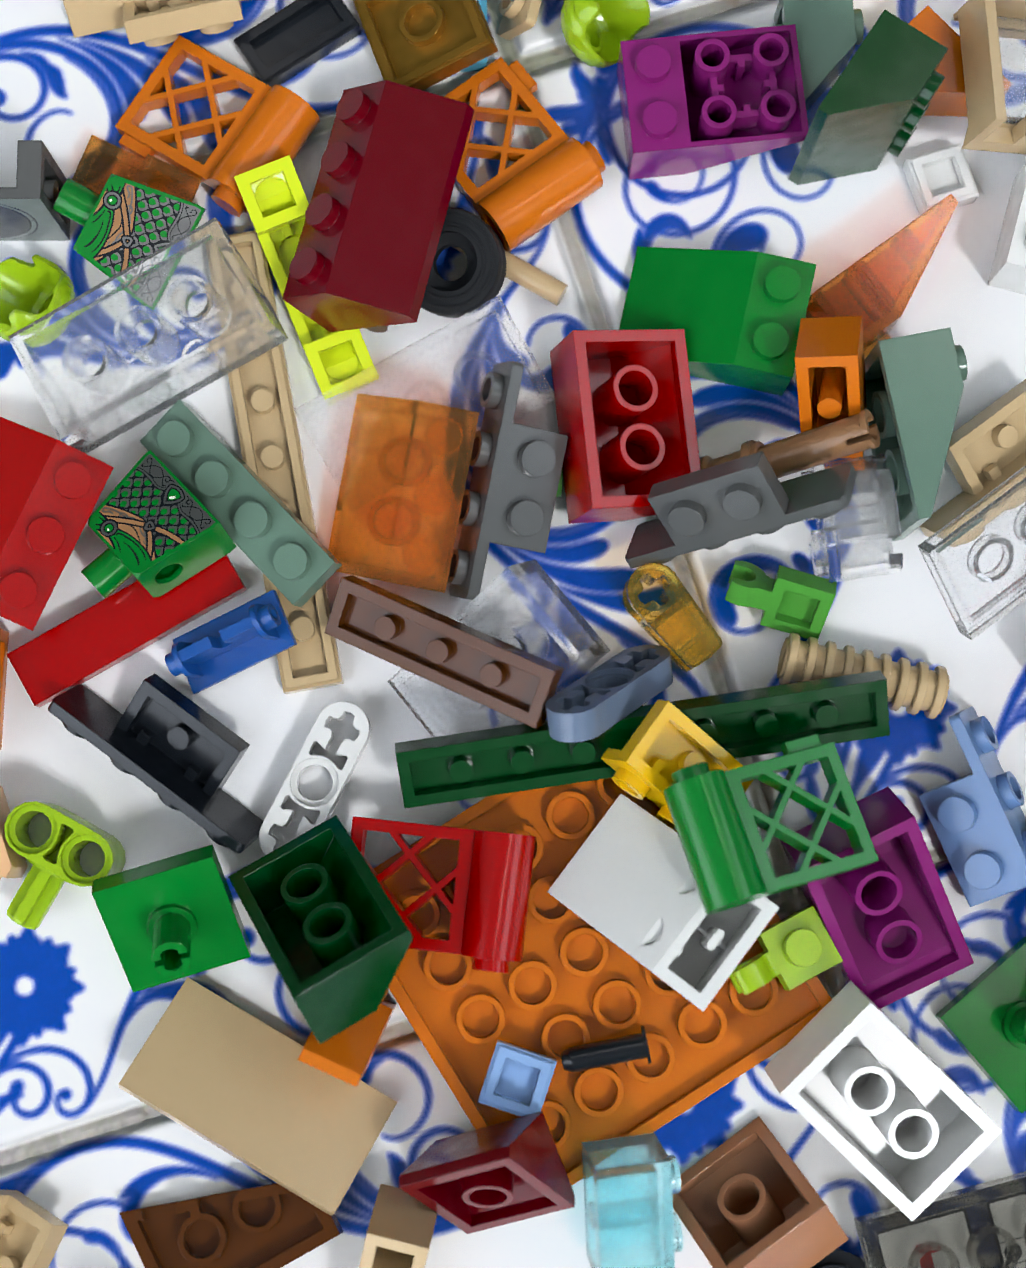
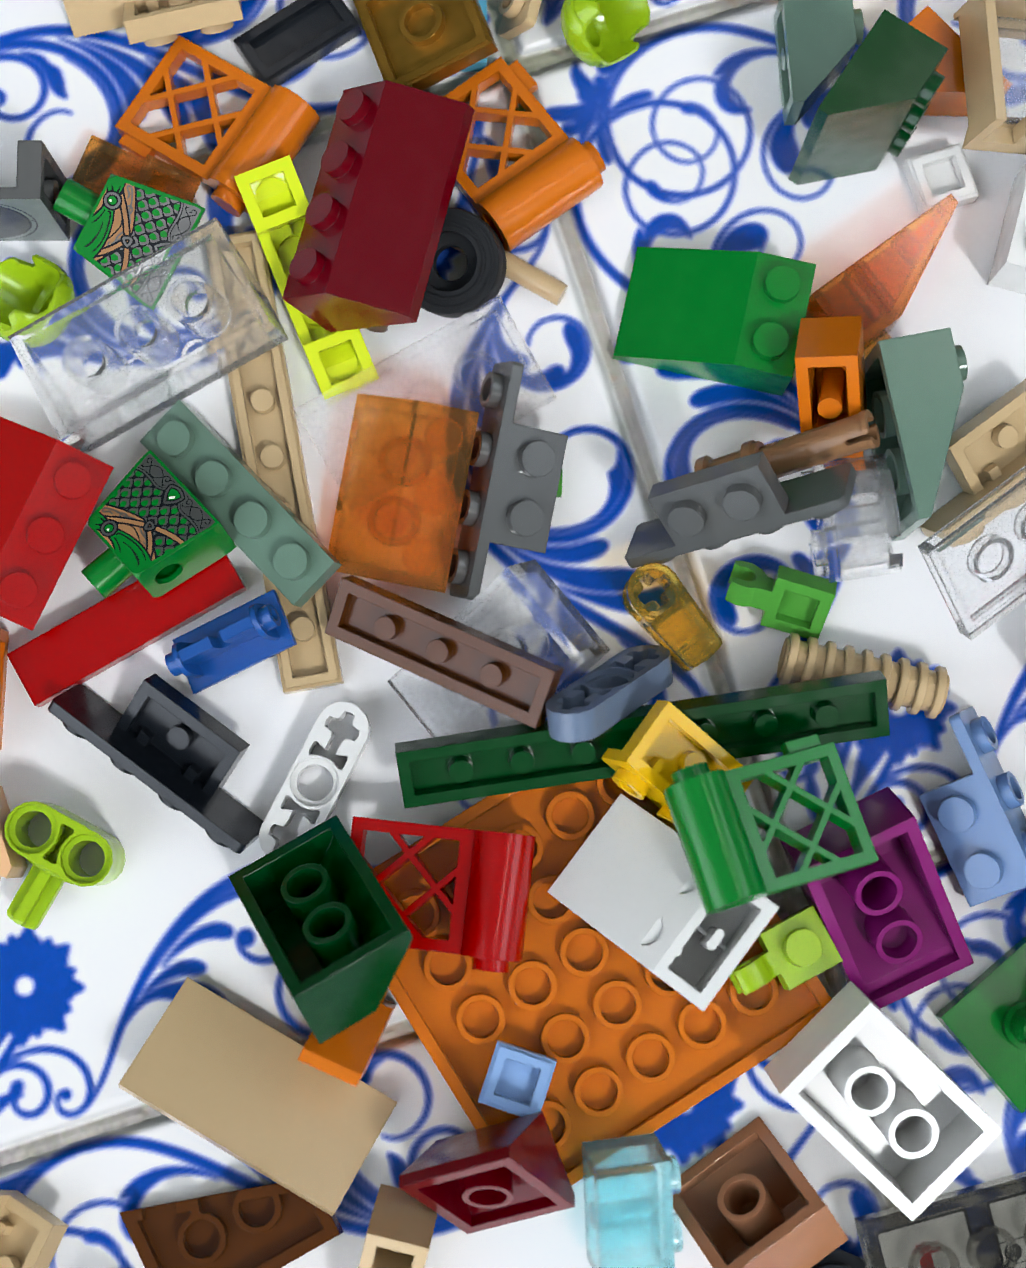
(171, 918): green tile -> none
(606, 1052): black piece -> none
(625, 418): red slope -> none
(709, 98): magenta slope -> none

